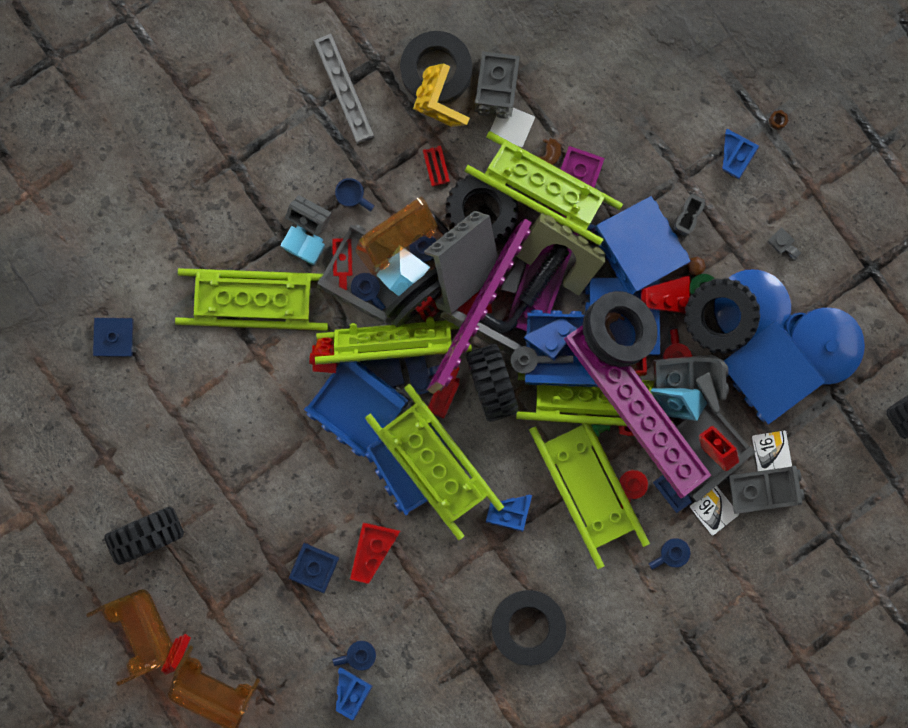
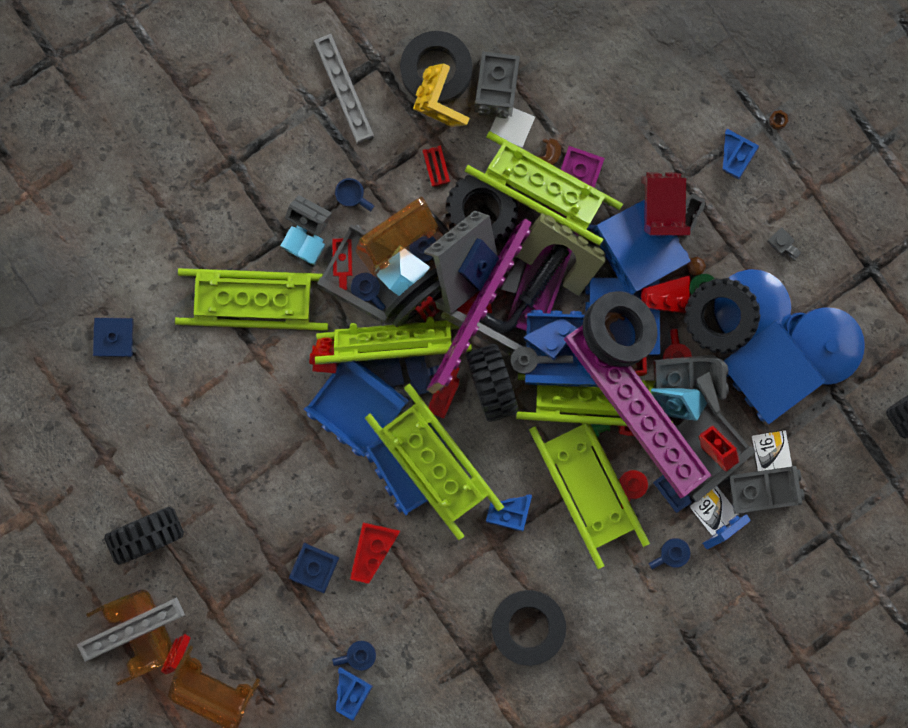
(131, 629): none -> light grey tile
(478, 264): none -> dark blue plate
(665, 204): none -> dark red bracket
(725, 532): none -> blue wing

